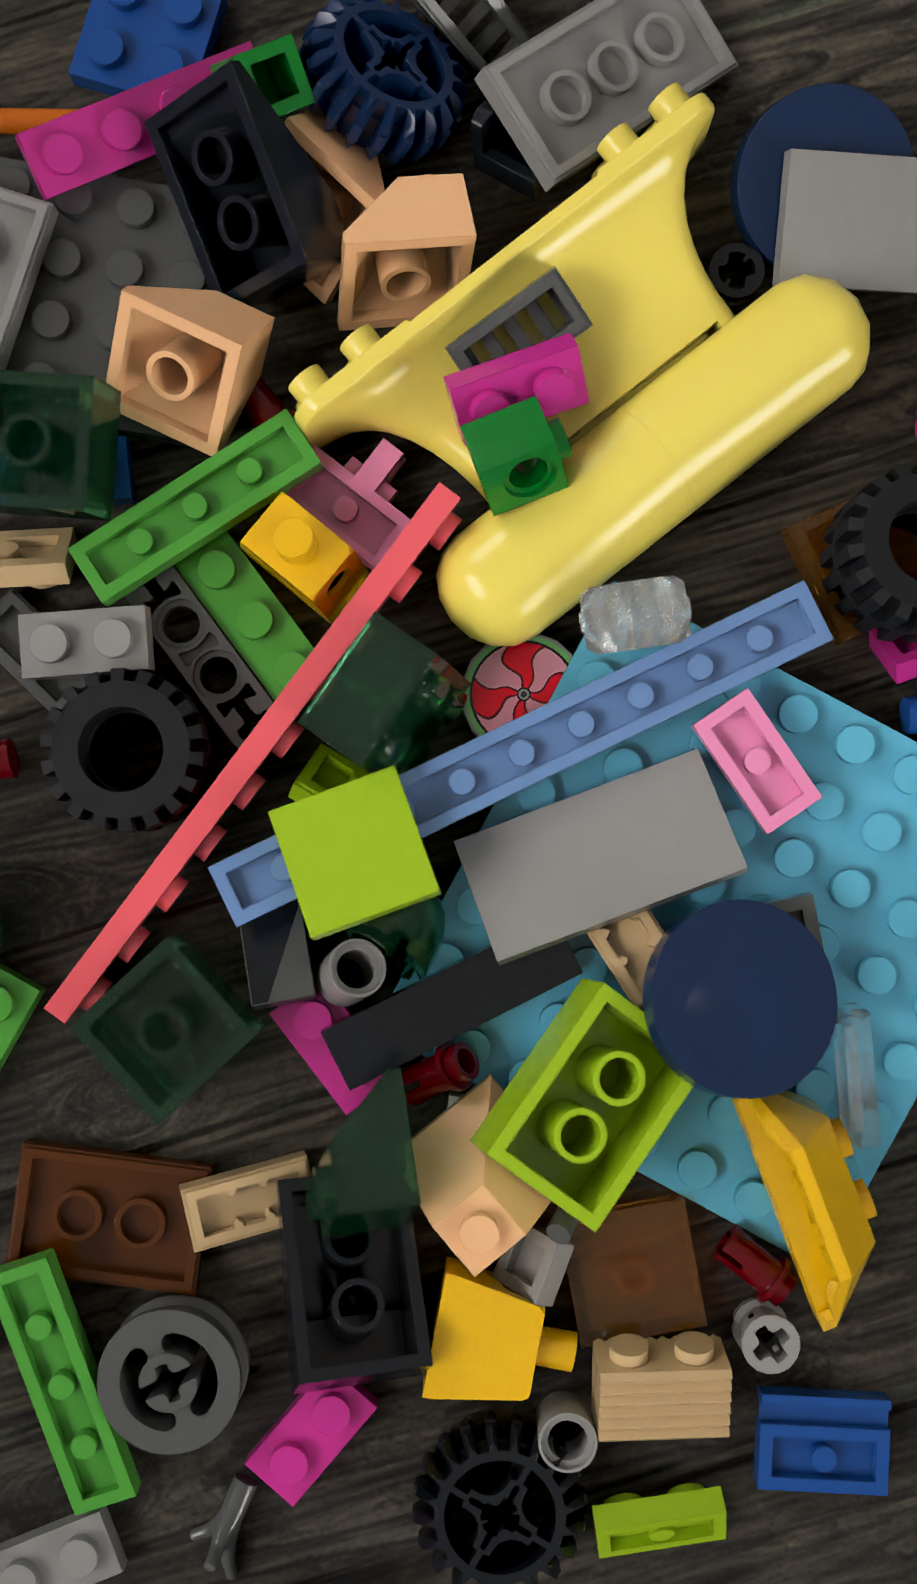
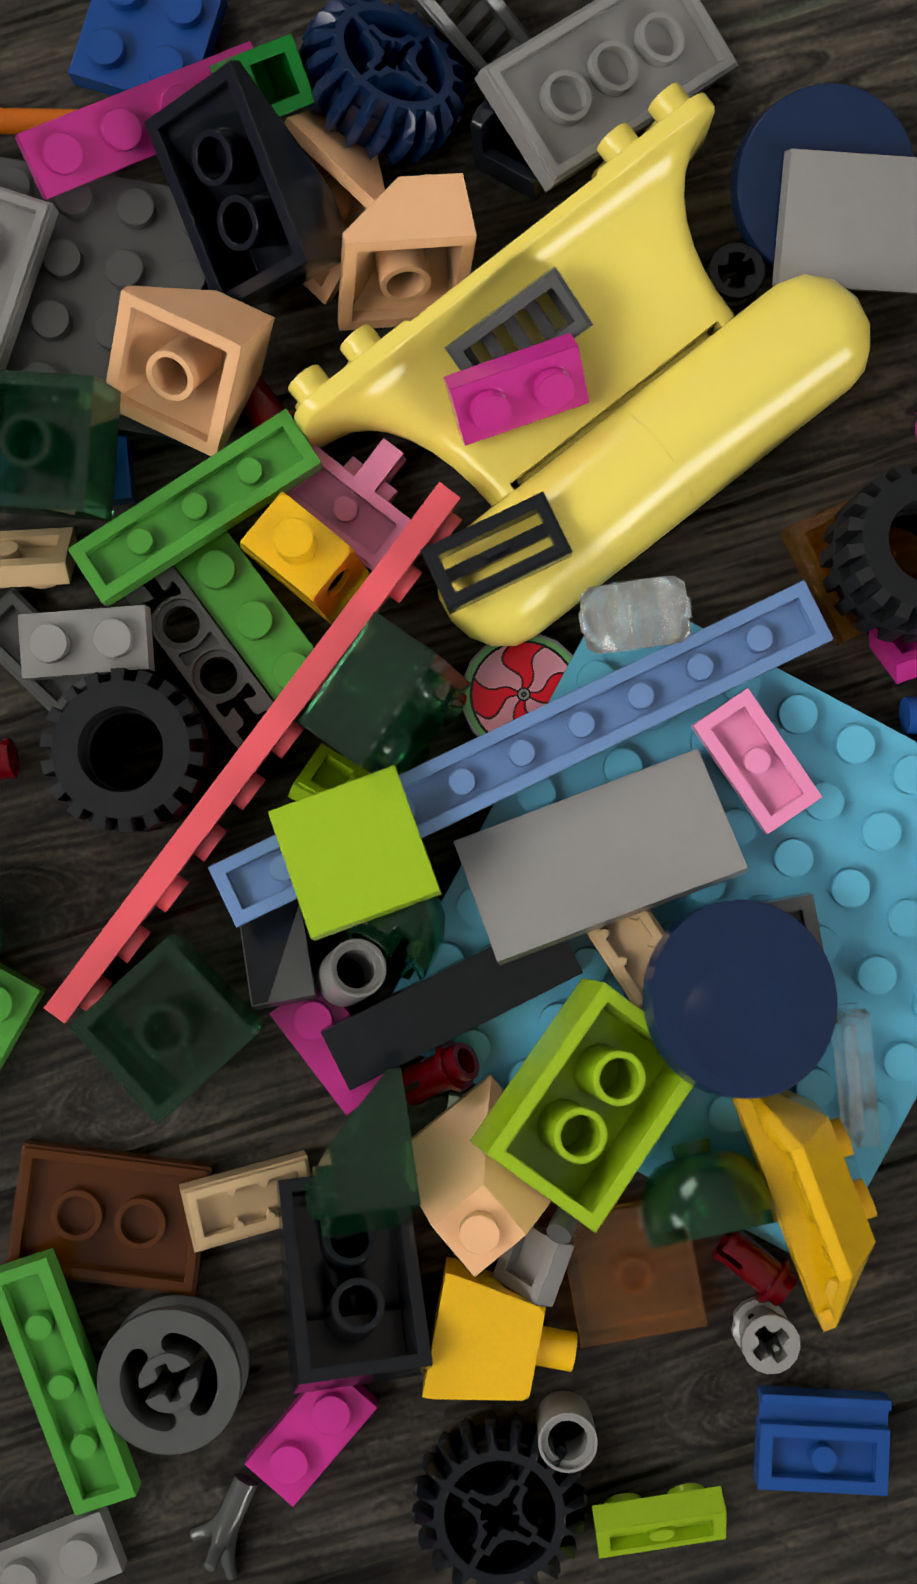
(517, 454): green brick -> none
(549, 528): none -> black tile
(660, 1387): tan brick -> none
(703, 1195): none -> clear green cylinder

